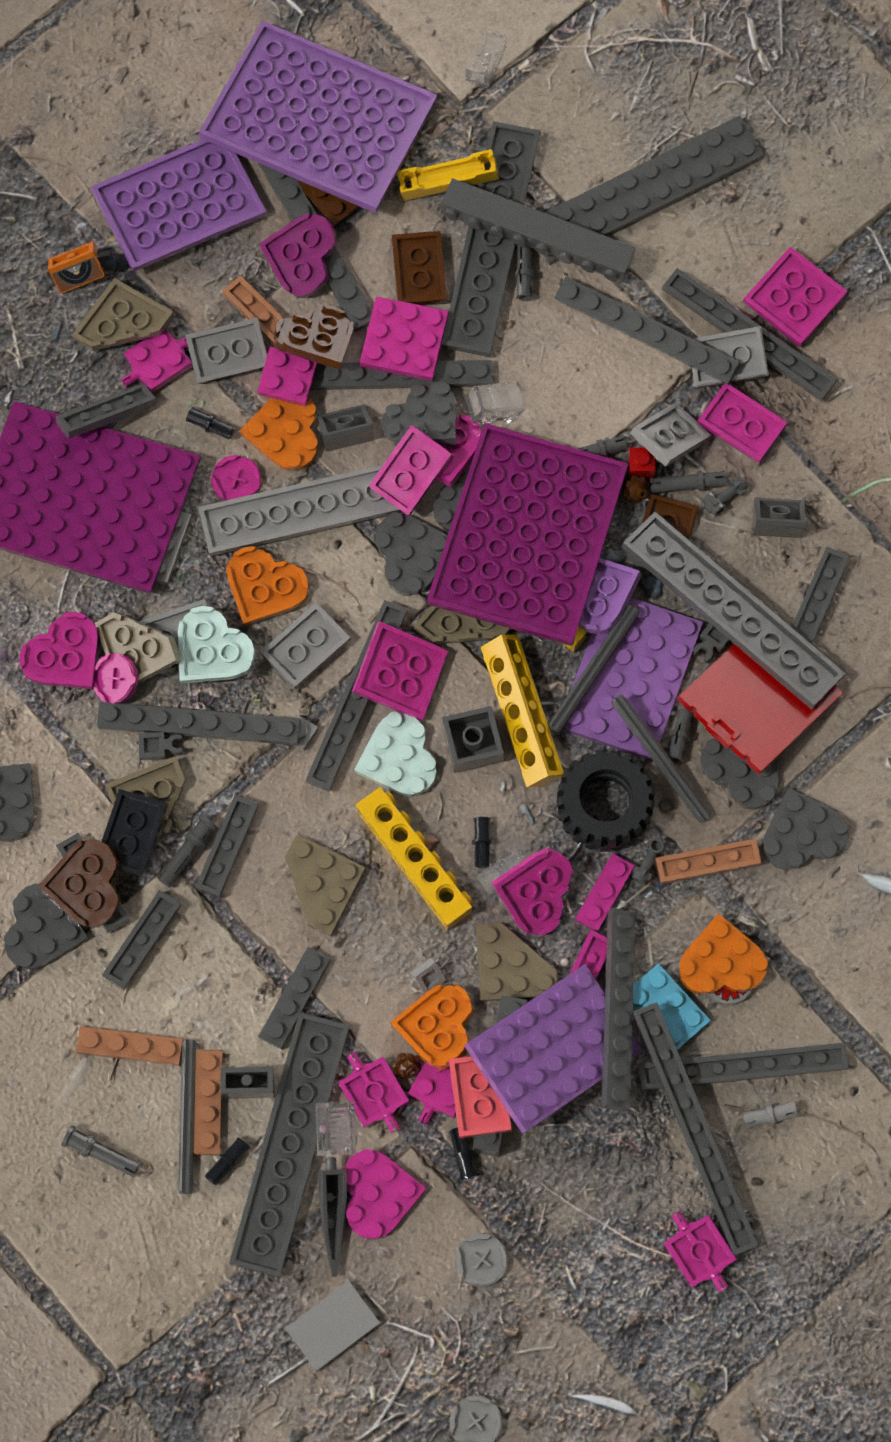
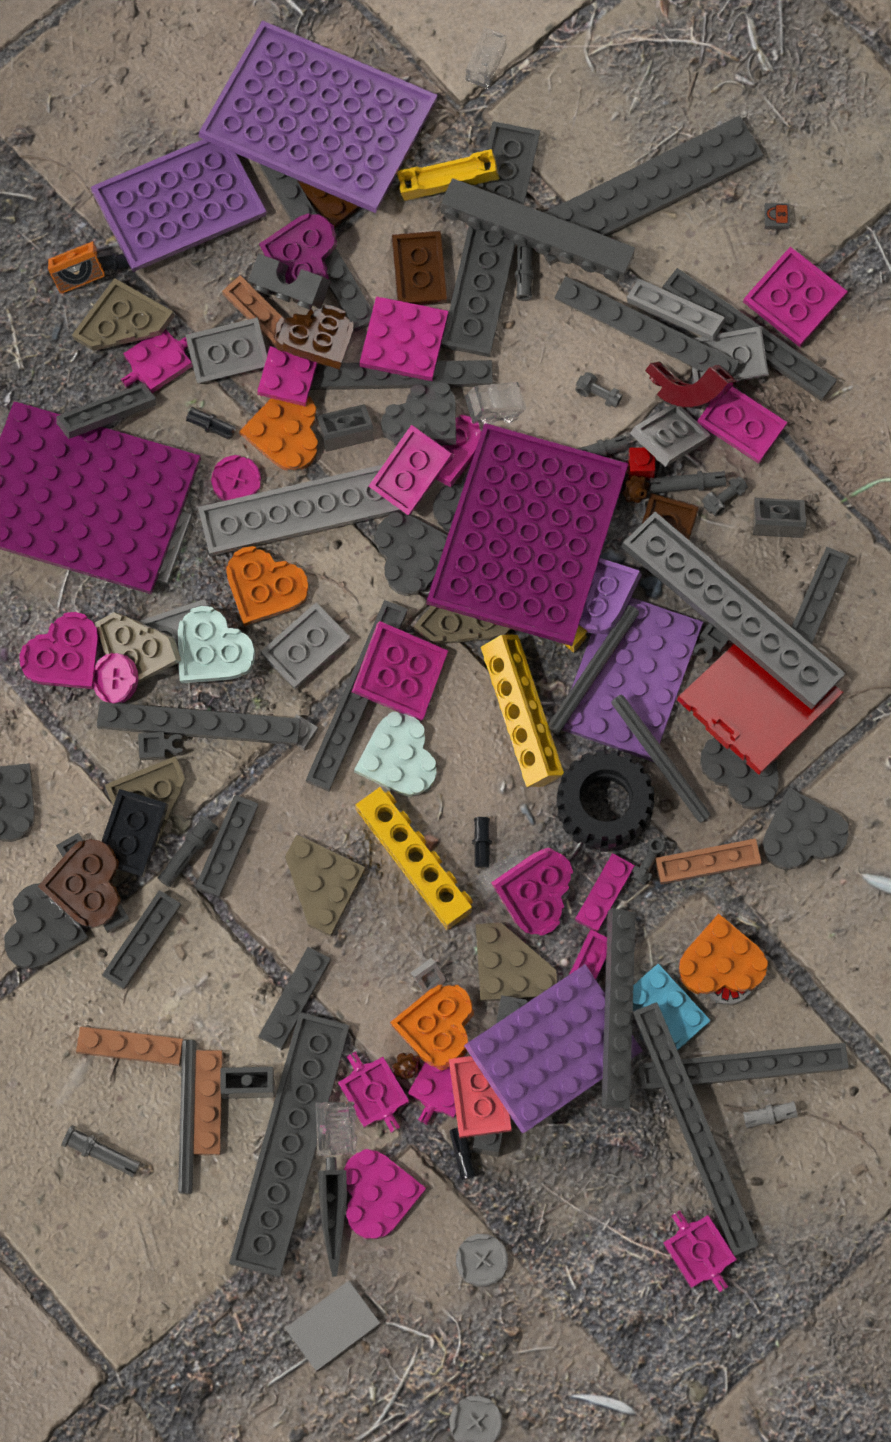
(227, 1161): black axle -> none
(306, 289): none -> dark grey arch
(472, 739): dark grey brick -> none
(588, 384): none -> dark grey bar
(675, 309): none -> light grey plate
(680, 735): dark grey pin -> none
(708, 388): none -> dark red arch
(776, 216): none -> tile

